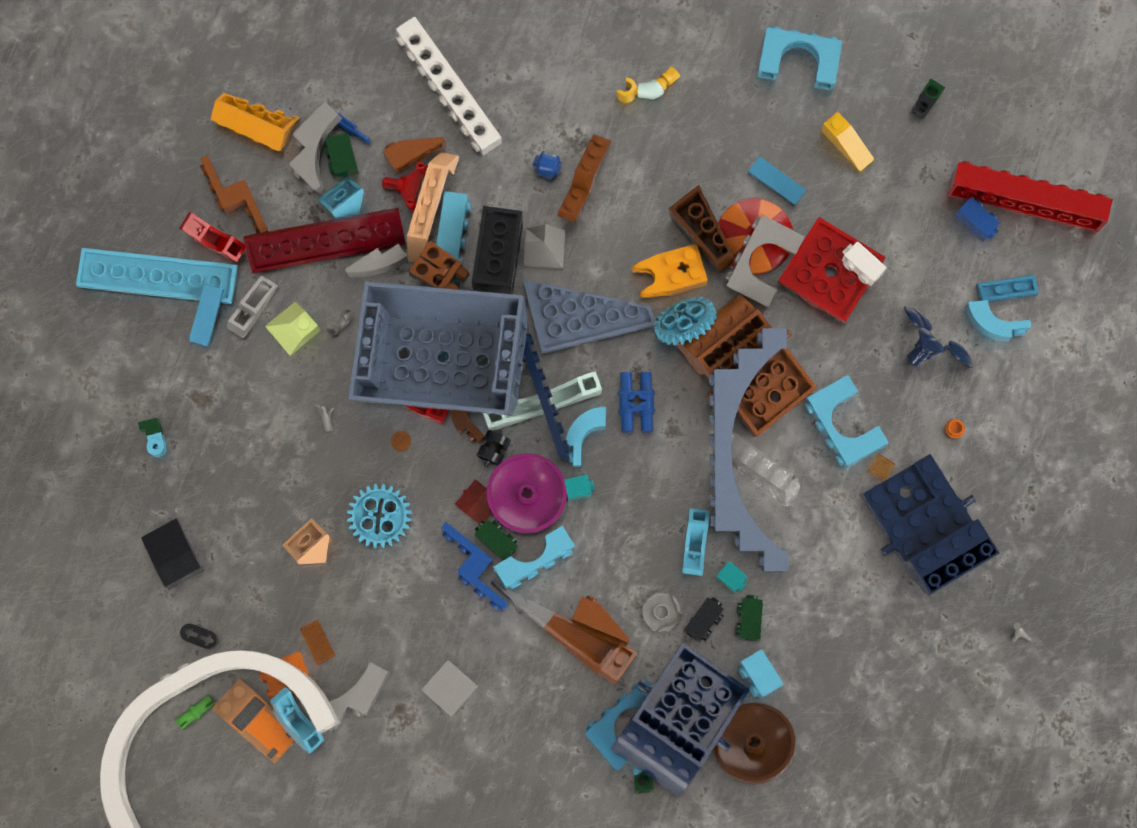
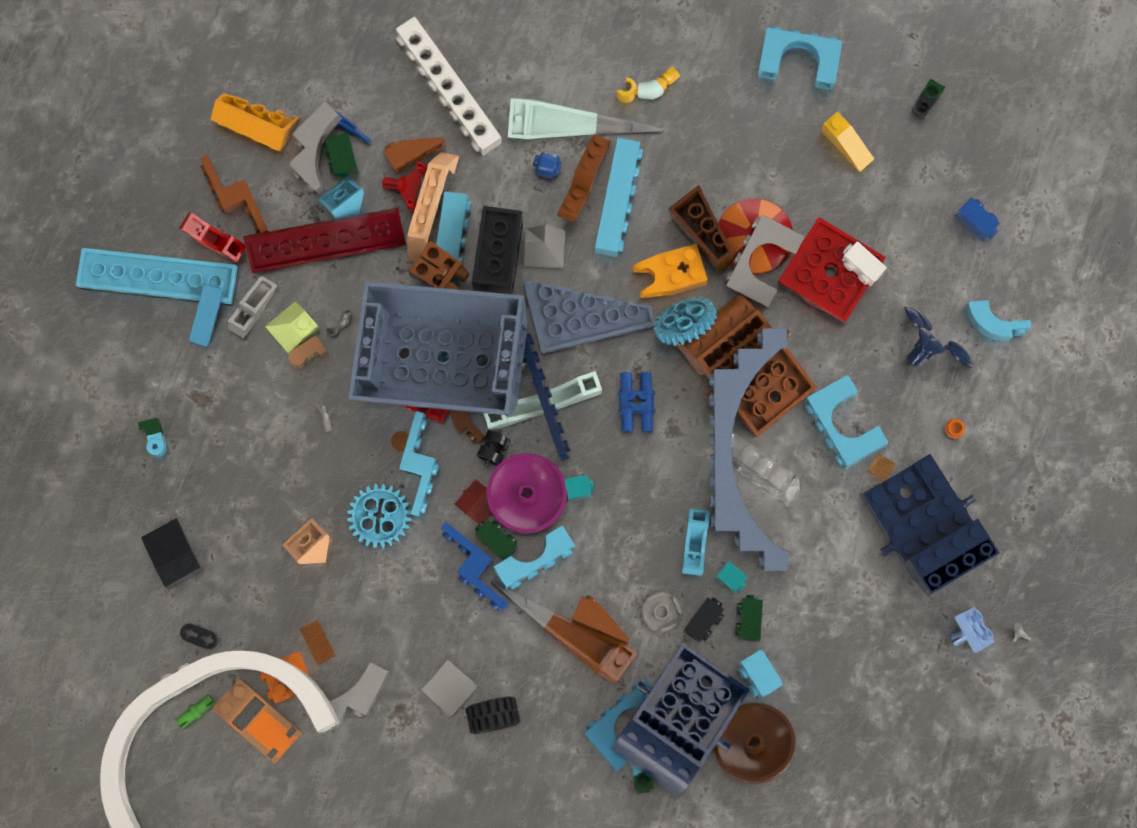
(295, 722): medium azure arch -> none
(306, 351): none -> medium nougat leg
(377, 263): light grey slope -> none
(419, 464): none -> medium azure bracket
(492, 715): none -> black tyre
(541, 120): none -> light aqua plate
(585, 424): medium azure arch -> none
(617, 197): none -> medium azure brick
(777, 181): dark azure tile -> none
(972, 630): none -> light blue plate
(1007, 288): dark azure tile -> none
(1030, 196): red brick -> none

